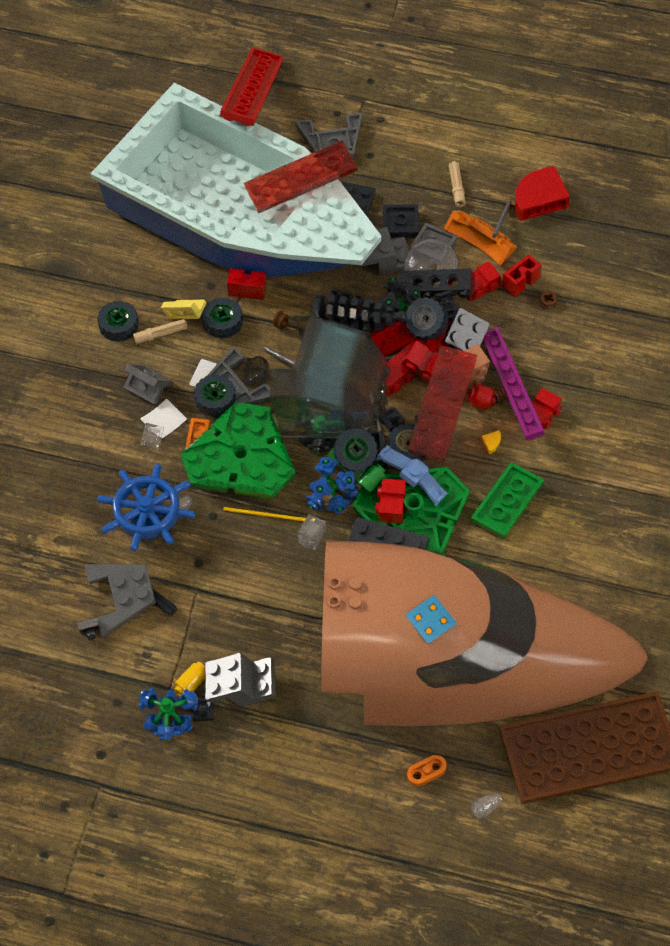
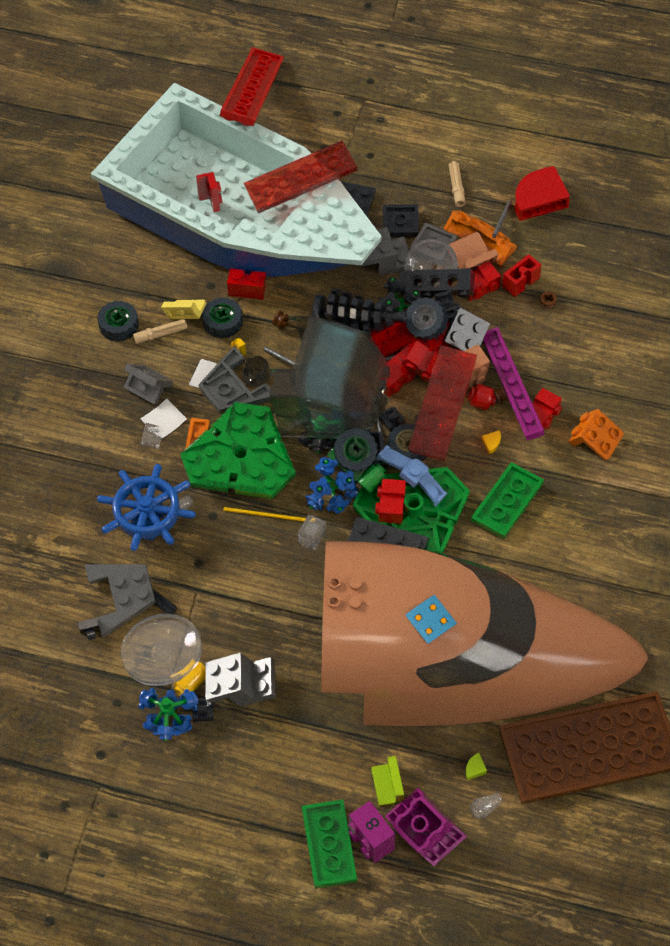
(161, 649): none -> clear dish
(209, 189): none -> red bracket
(218, 386): black wheel -> none
(240, 345): none -> yellow tile
(325, 138): dark grey wing -> none
(329, 844): none -> green plate
(371, 832): none -> magenta brick
(388, 783): none -> lime panel
(425, 770): orange plate -> none
(425, 826): none -> magenta slope
(472, 252): none -> nougat bracket
(475, 767): none -> lime tile
(597, 433): none -> orange bracket

